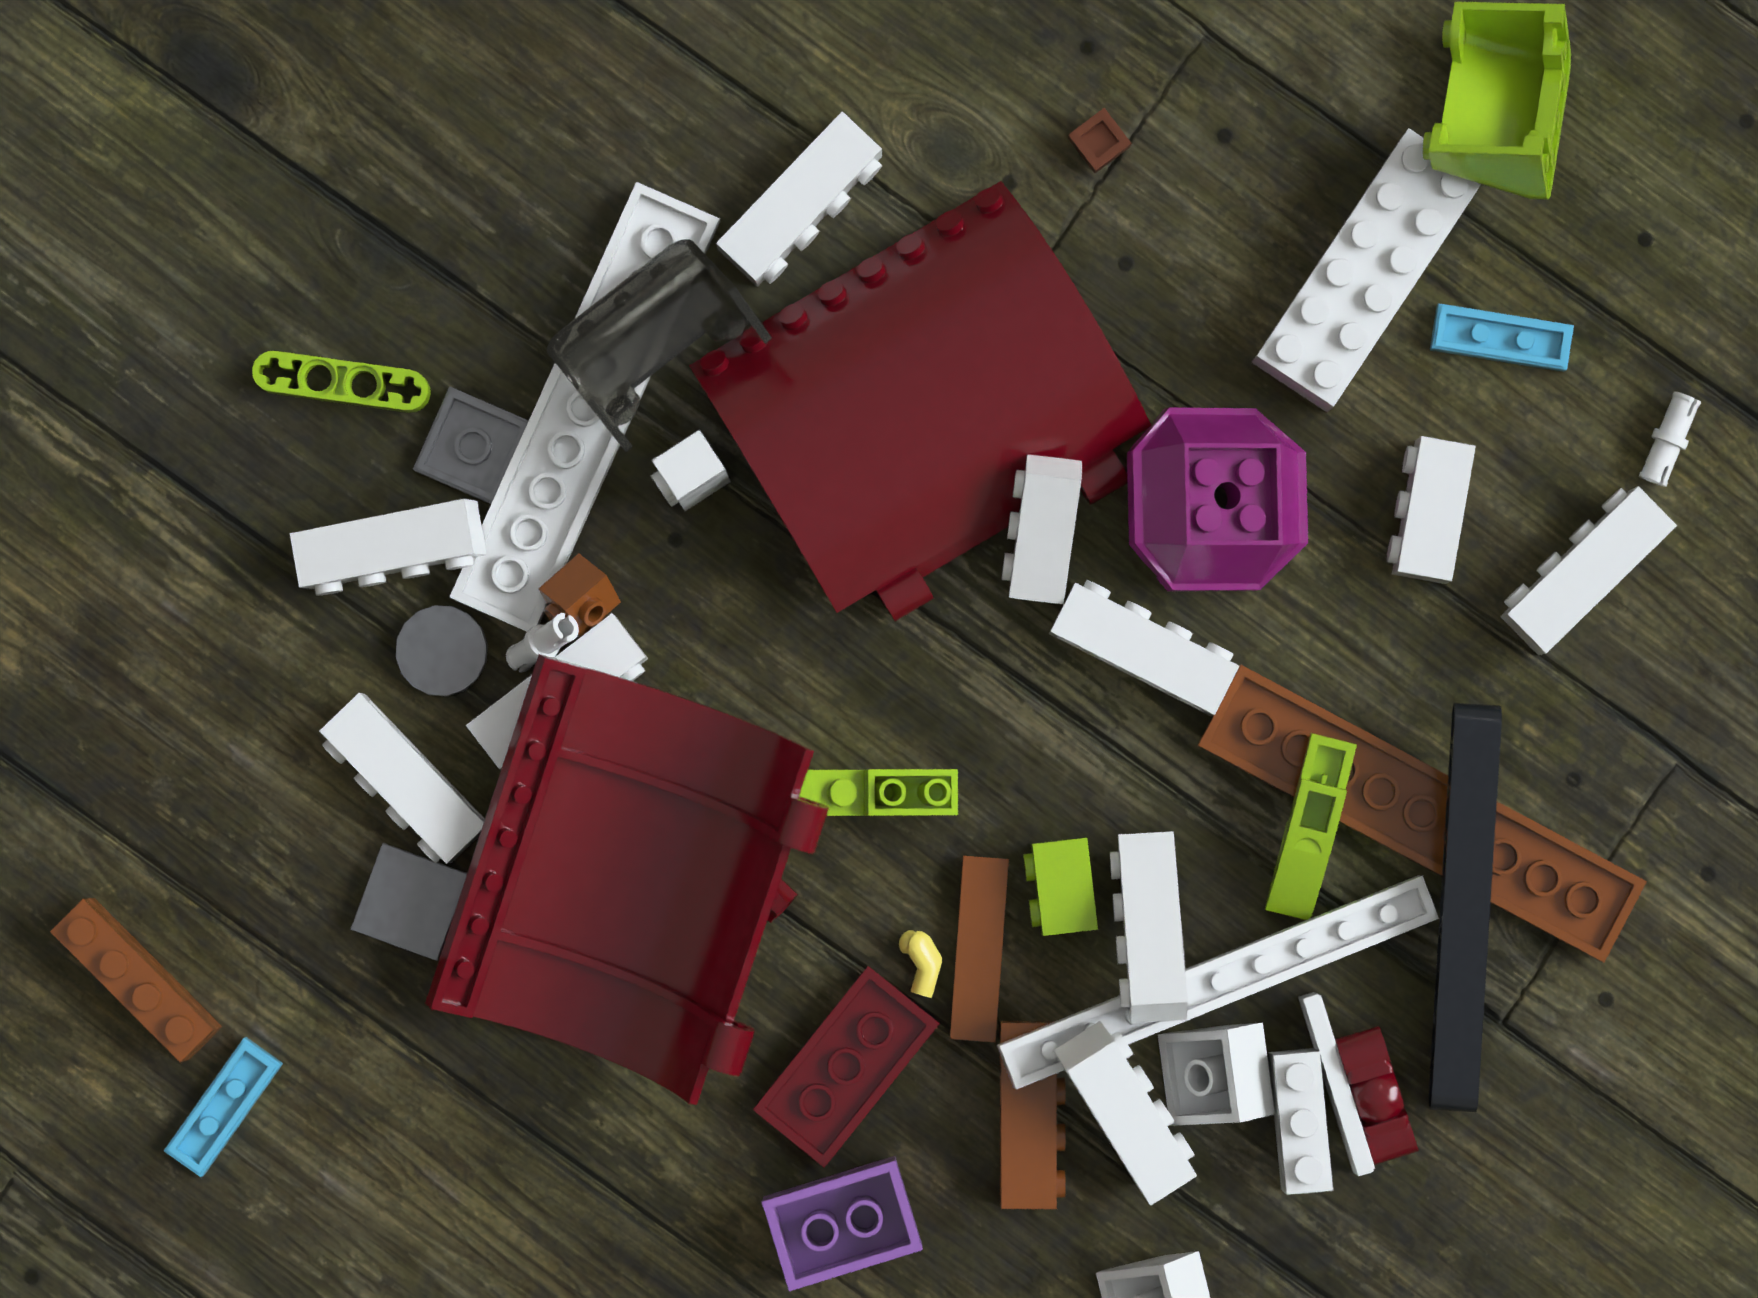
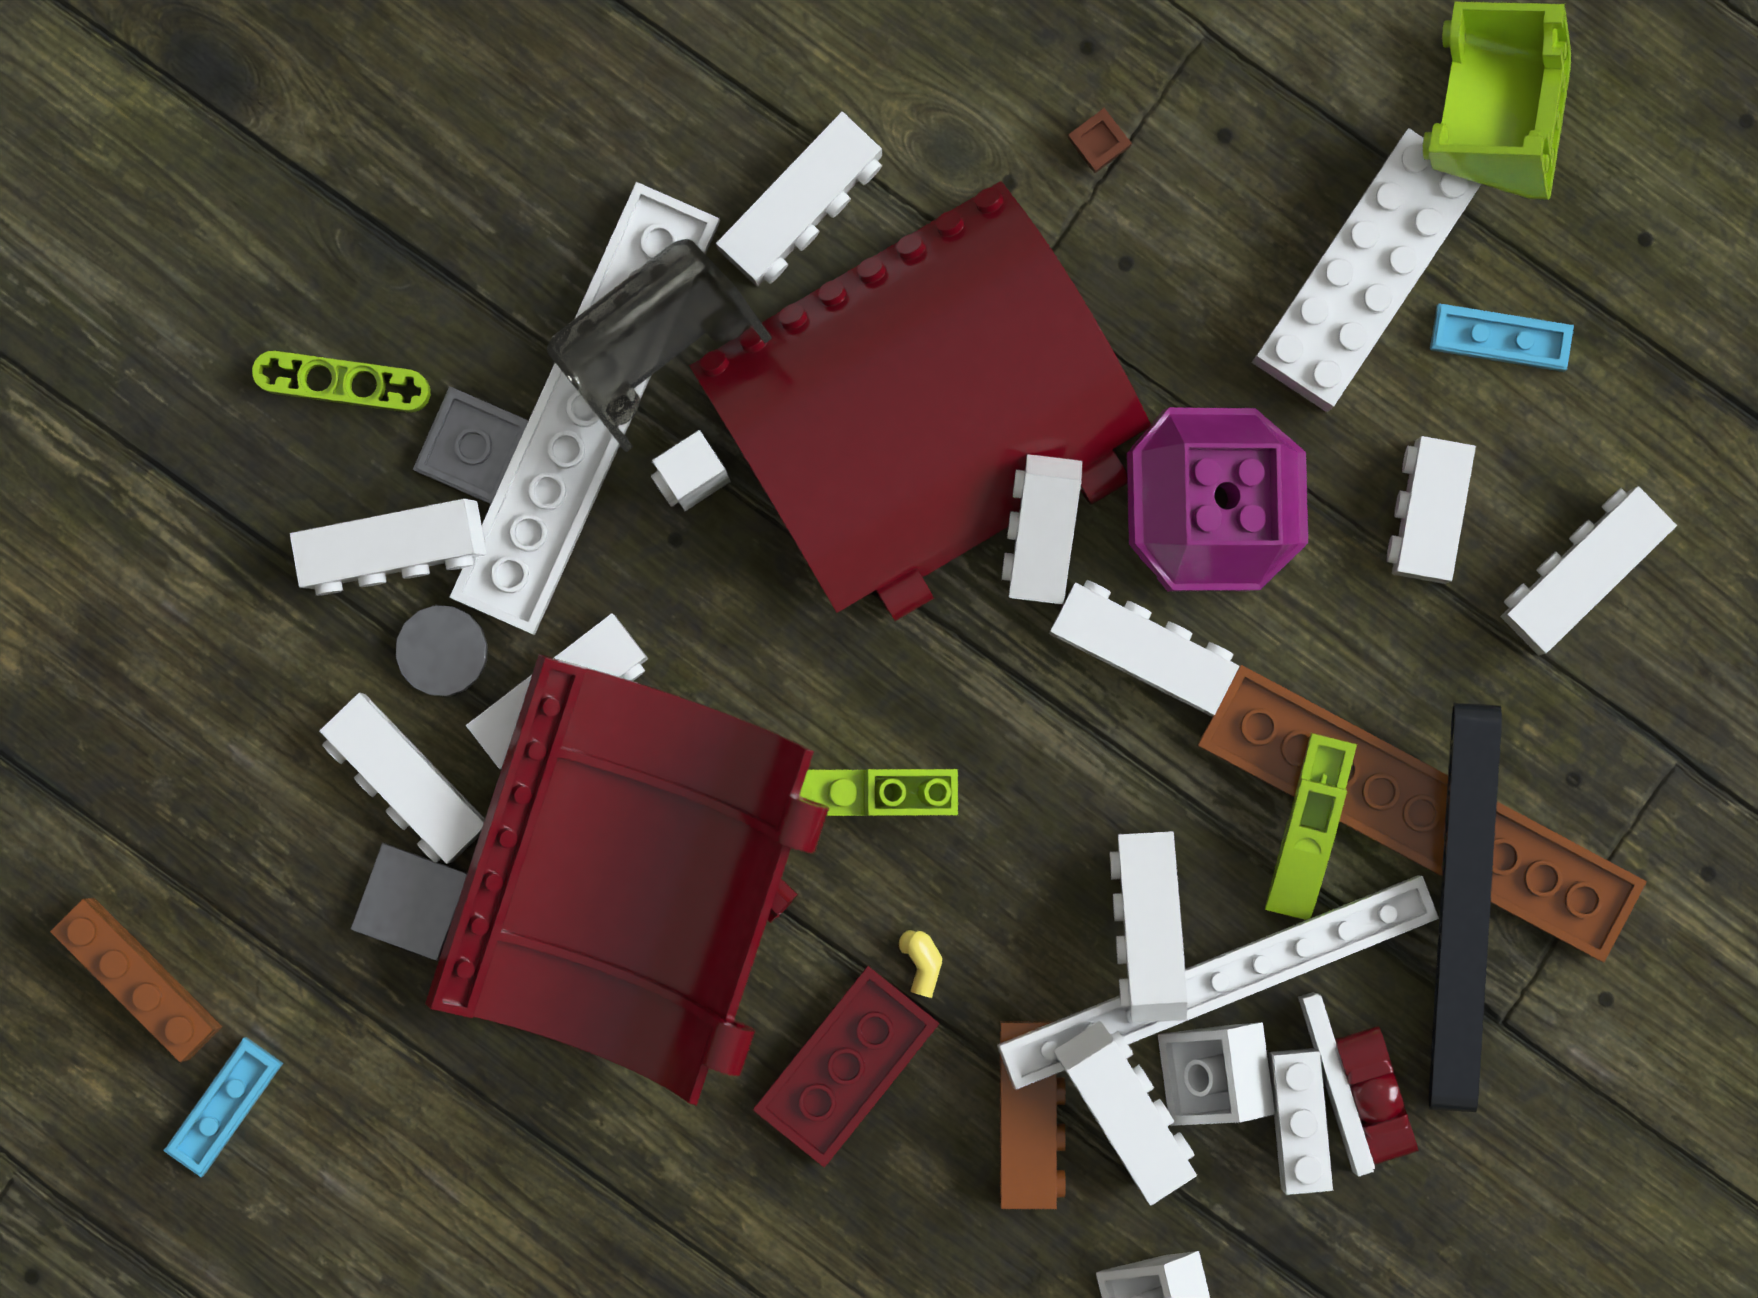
(542, 640): white pin -> none
(581, 592): dark orange brick -> none
(842, 1223): medium lavender brick -> none
(979, 949): dark orange tile -> none
(1062, 887): lime brick -> none
(1670, 439): white pin -> none

